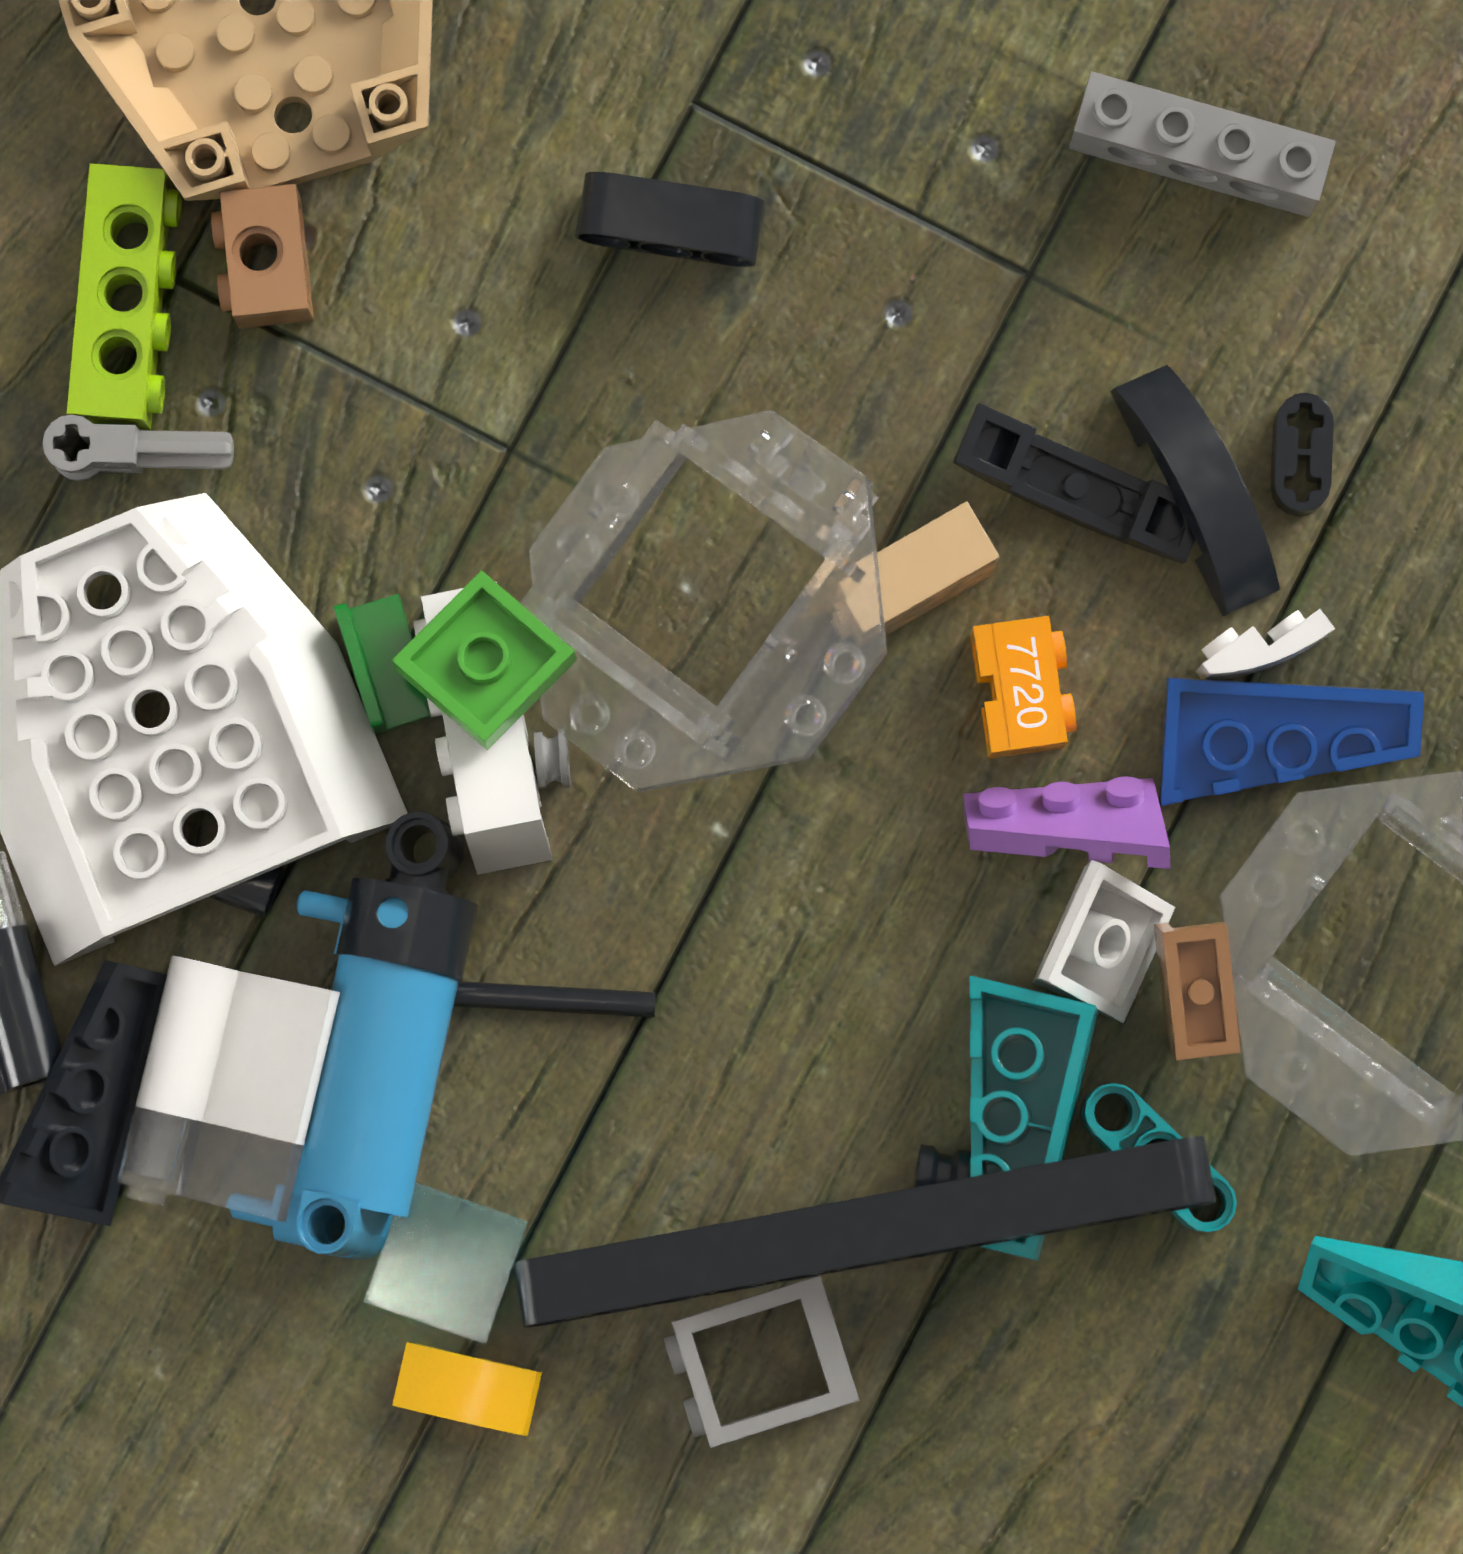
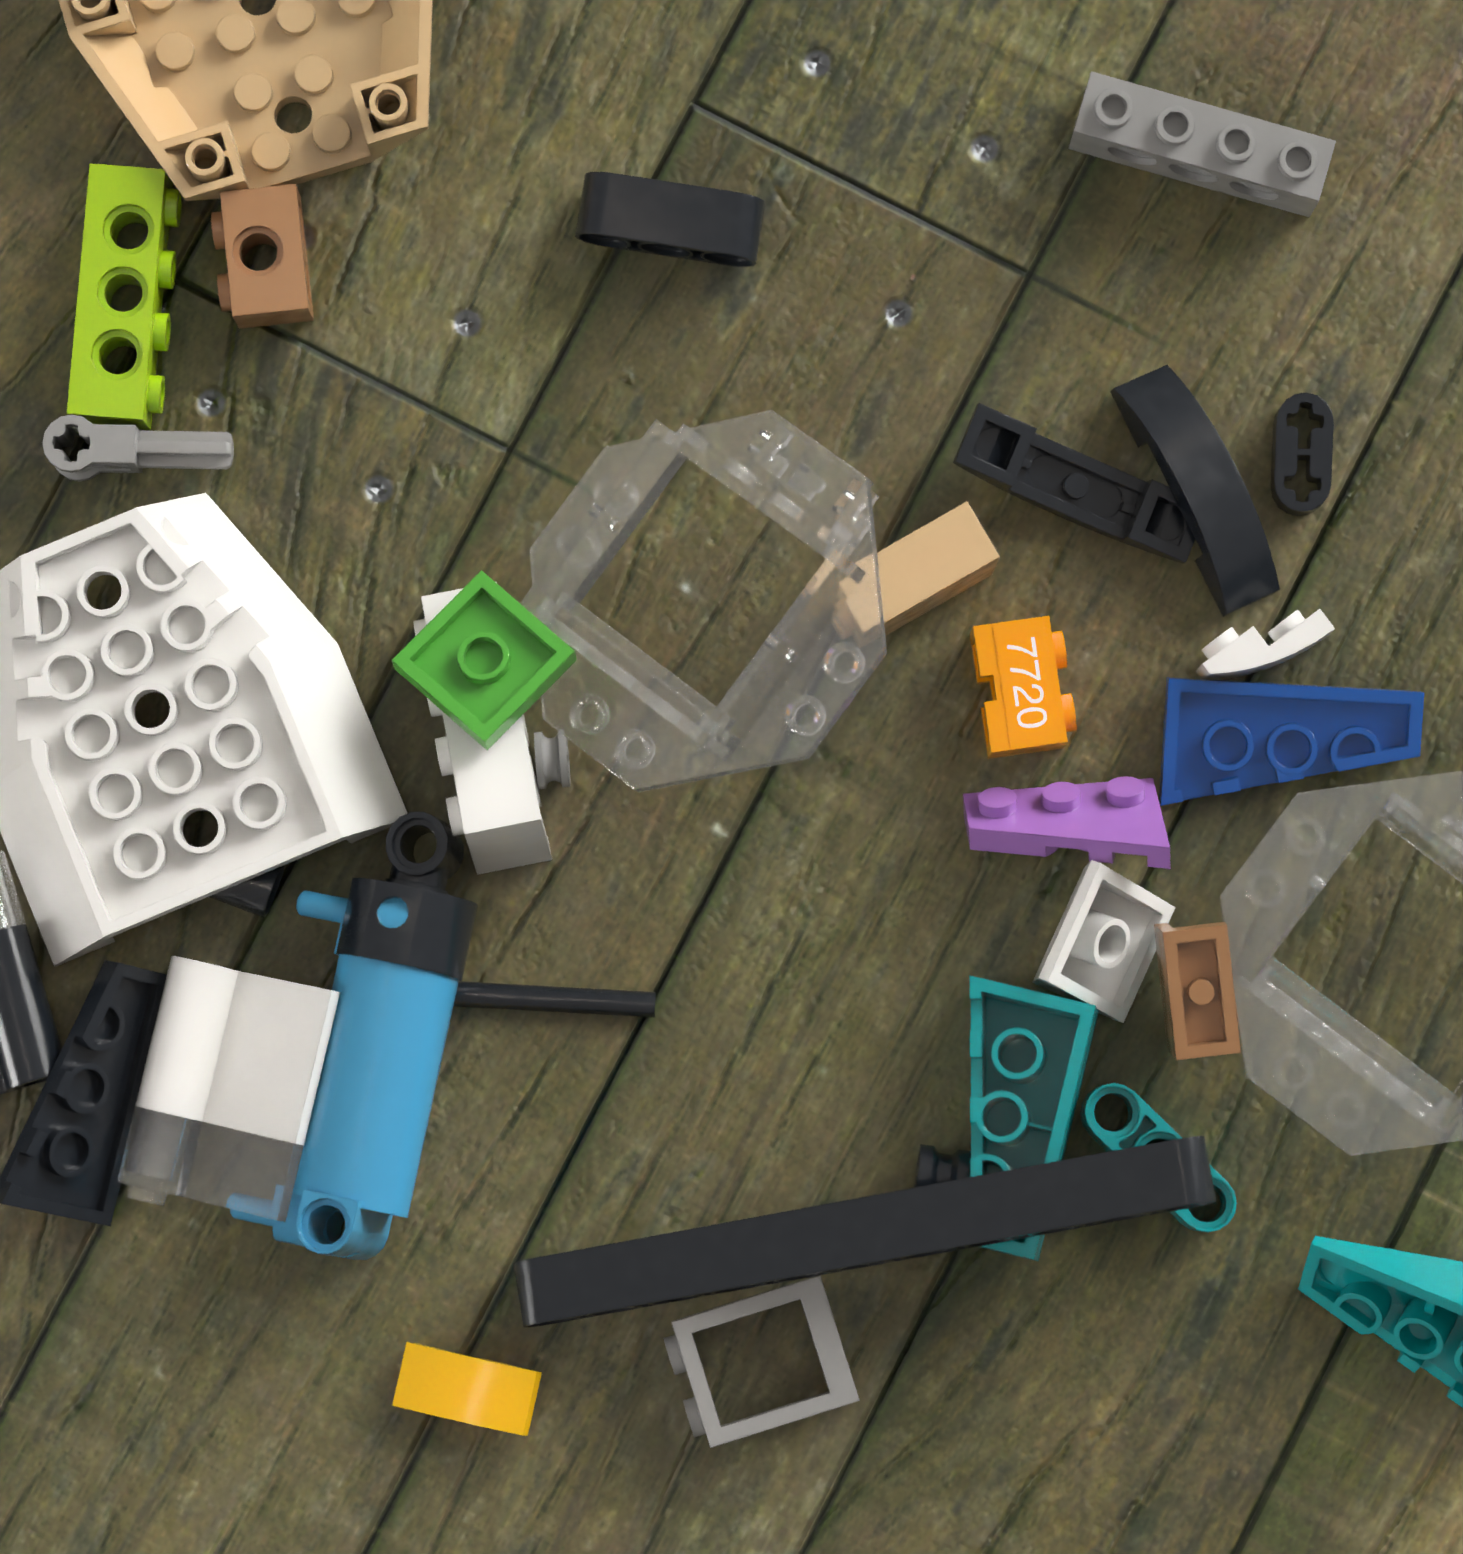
(372, 639): green panel -> none
(447, 1263): clear light blue tile -> none

